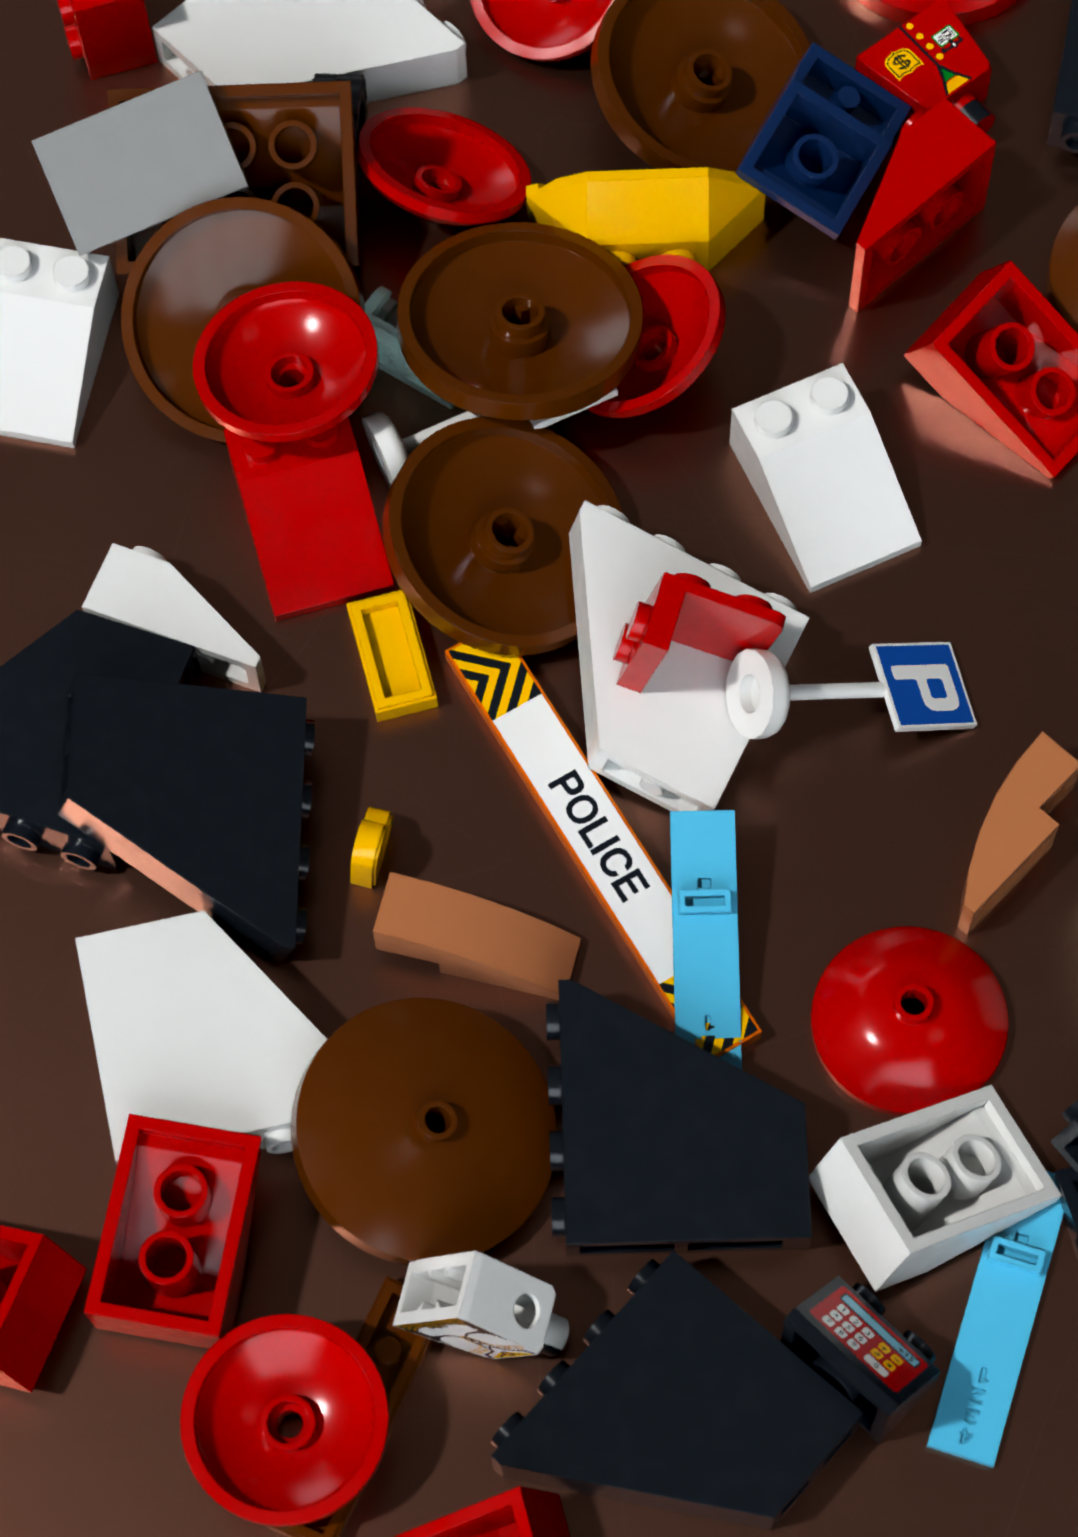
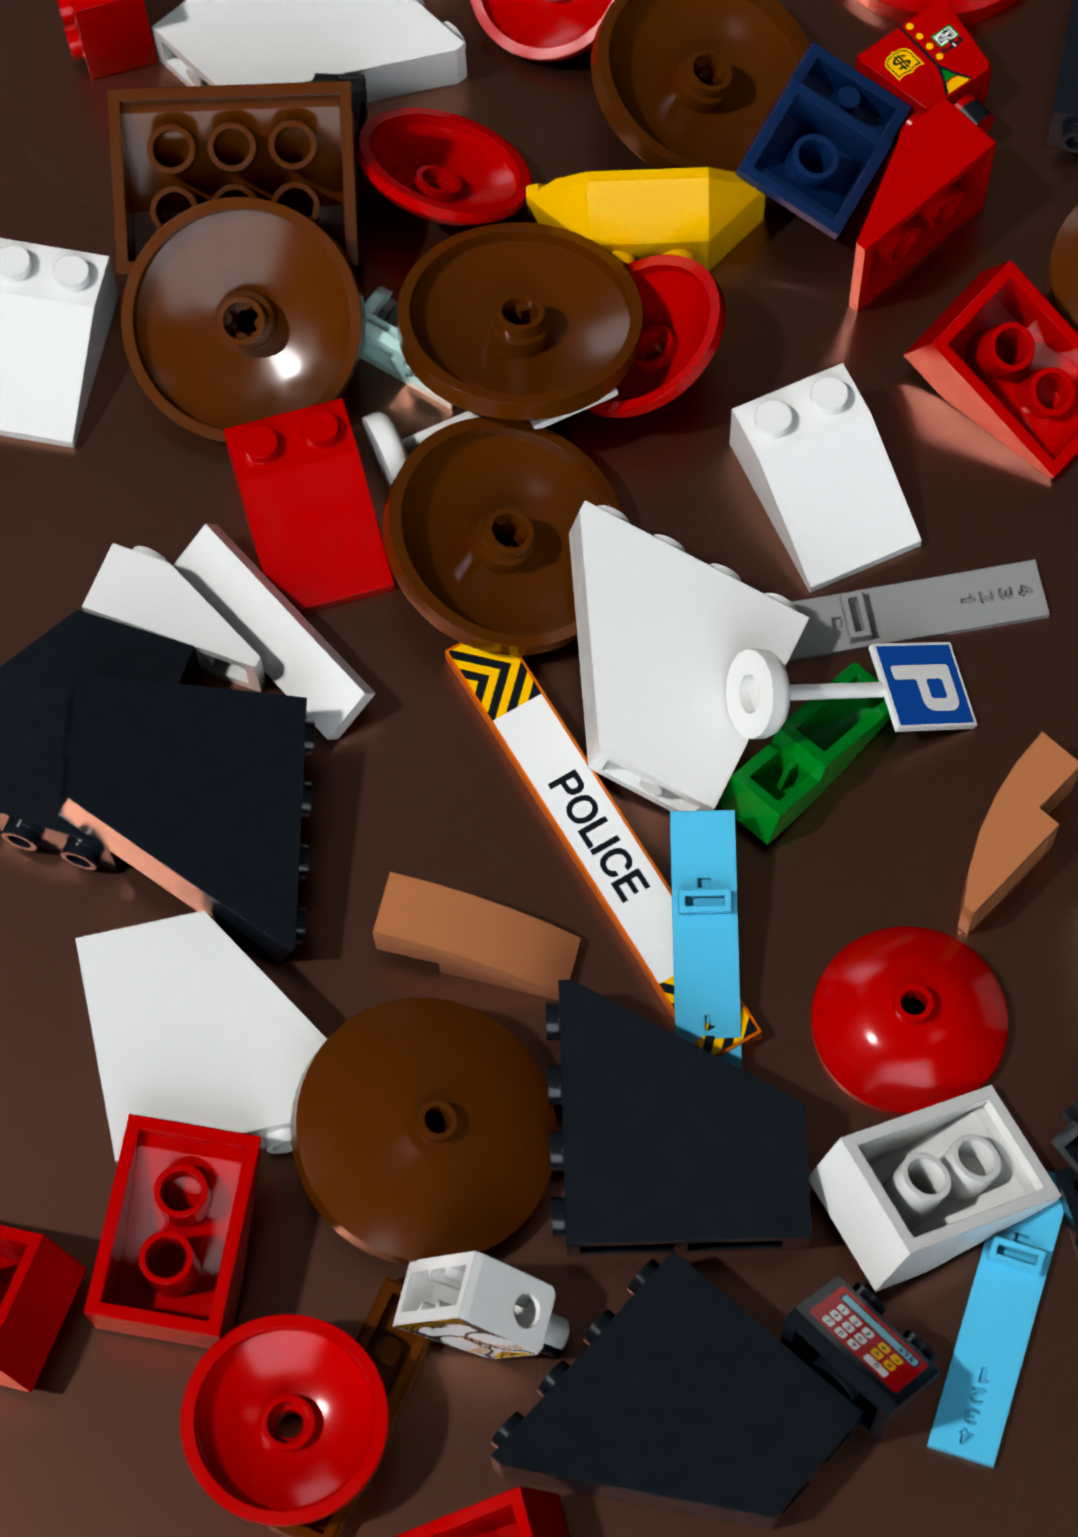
(140, 163): light grey tile -> none
(280, 339): red dish -> none
(283, 638): none -> white tile
(370, 847): yellow tile -> none
(392, 655): yellow tile -> none
(695, 615): red bracket -> none
(804, 758): none -> green slope
(921, 609): none -> light grey piece

